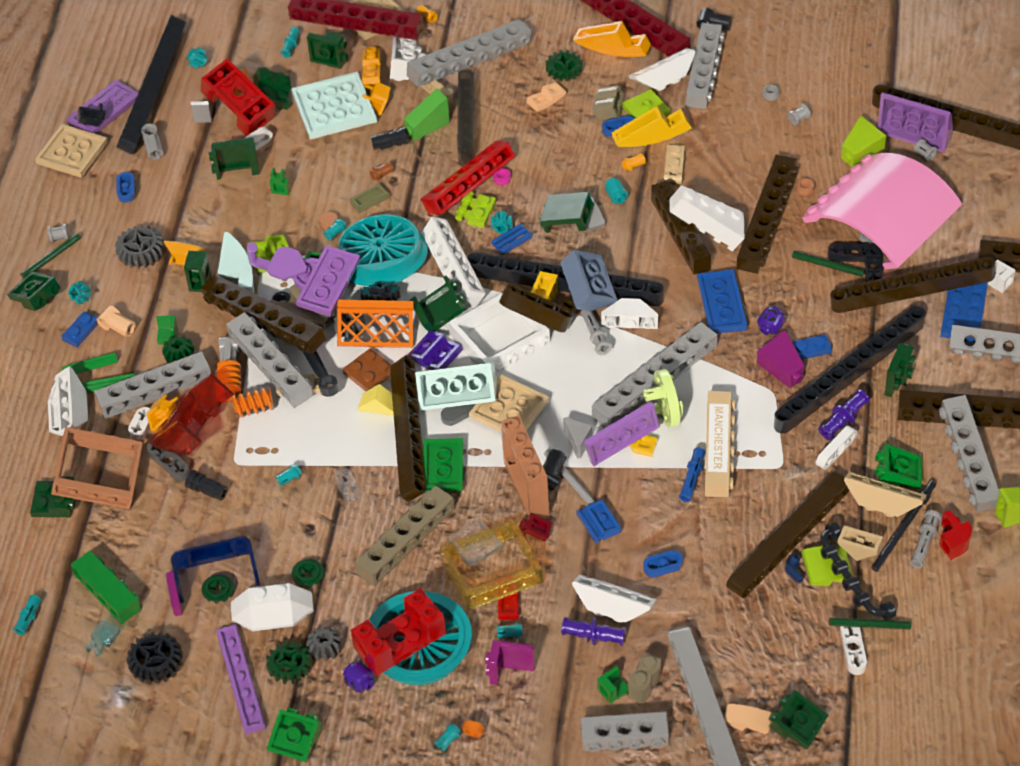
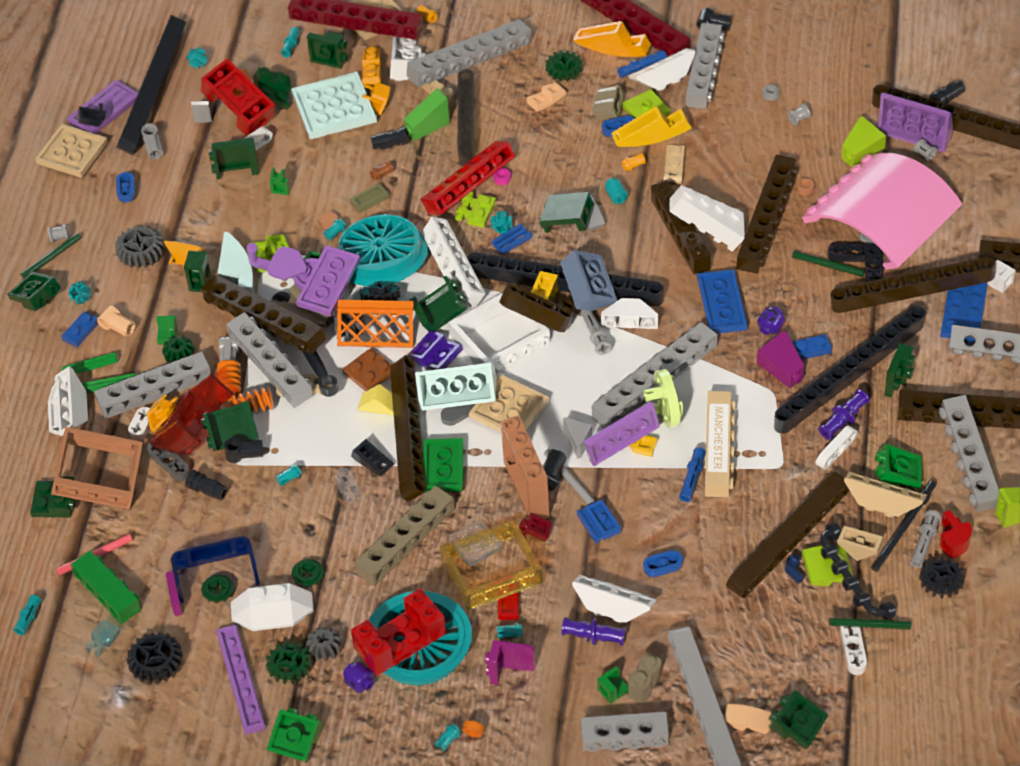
(100, 551): none -> coral bar
(229, 423): none -> dark green panel
(237, 449): none -> black piece
(366, 446): none -> black slope
(640, 64): none -> blue pin
(942, 577): none -> black gear
(949, 92): none -> black axle

